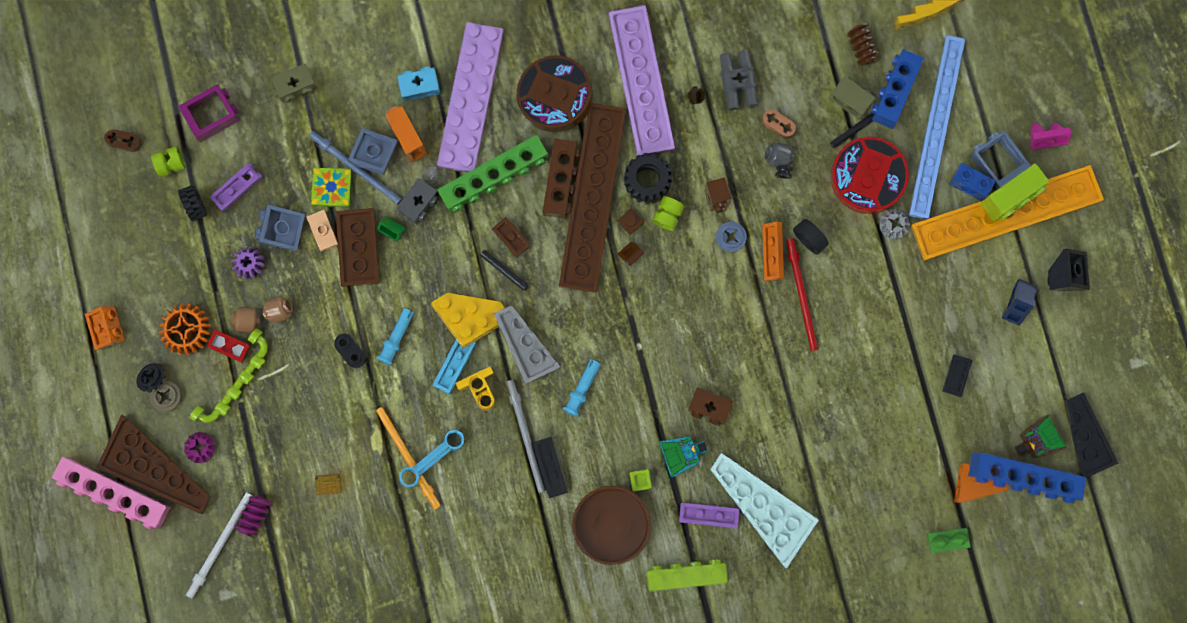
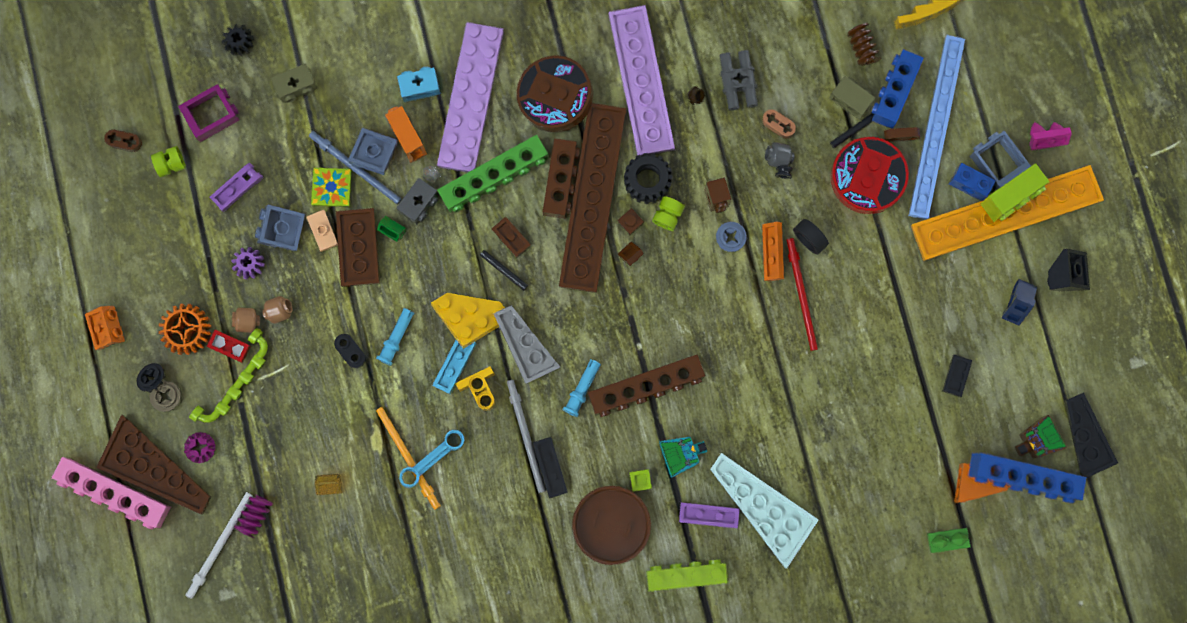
(192, 203): black tyre -> none
(236, 33): none -> black gear
(690, 364): none -> reddish brown brick
(721, 405): reddish brown brick -> none
(897, 232): light grey gear -> none
(902, 134): none -> reddish brown beam

